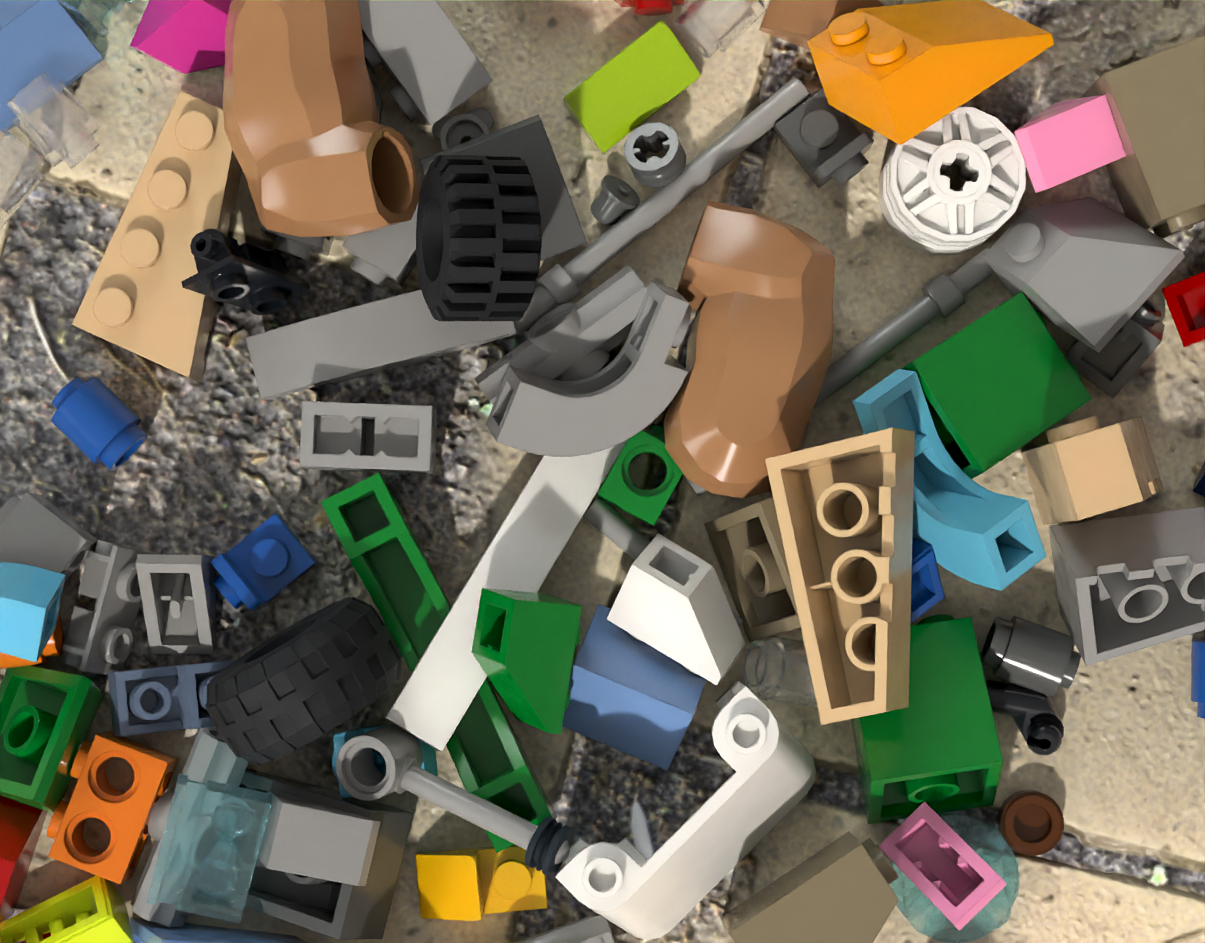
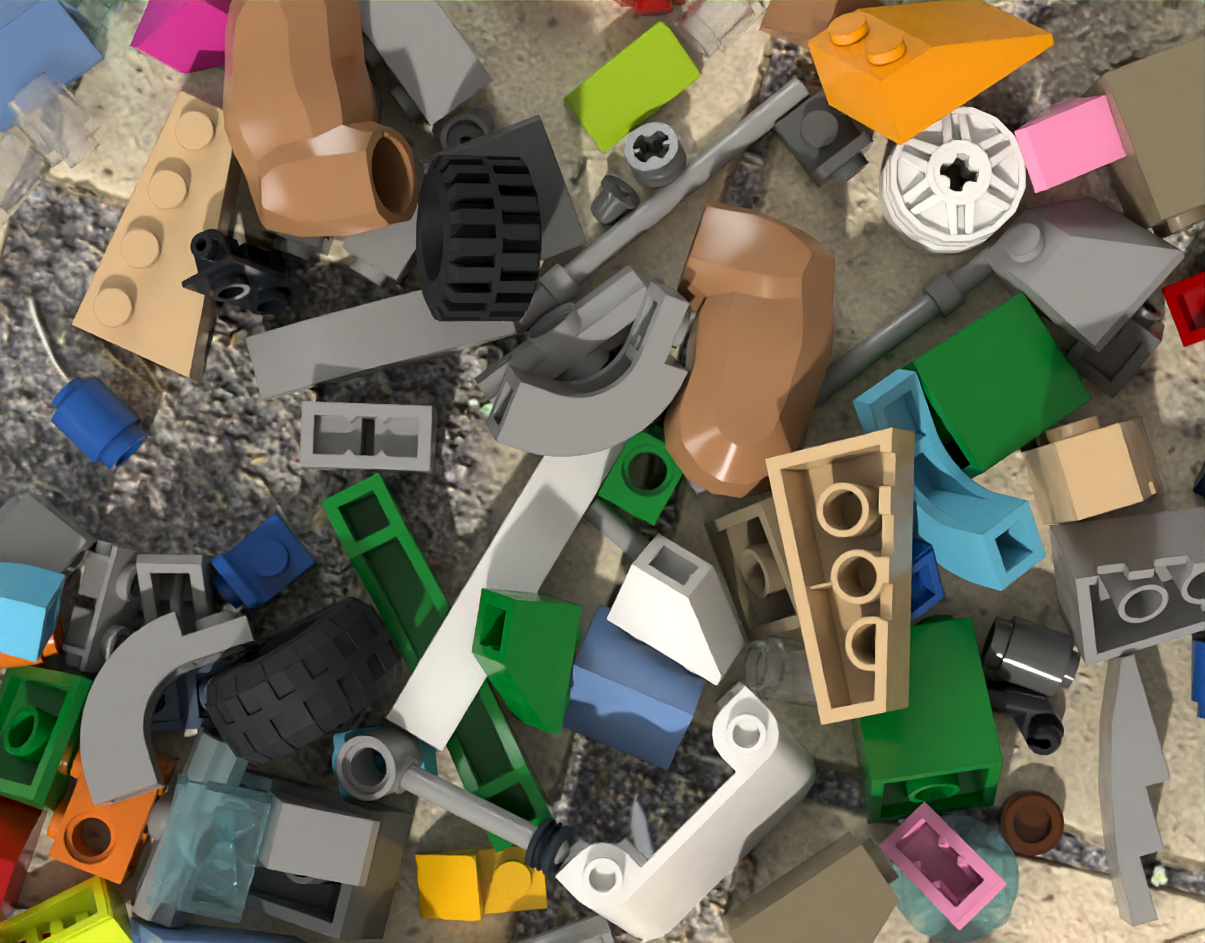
(123, 698): none -> light grey arch
(1127, 764): none -> light grey slope

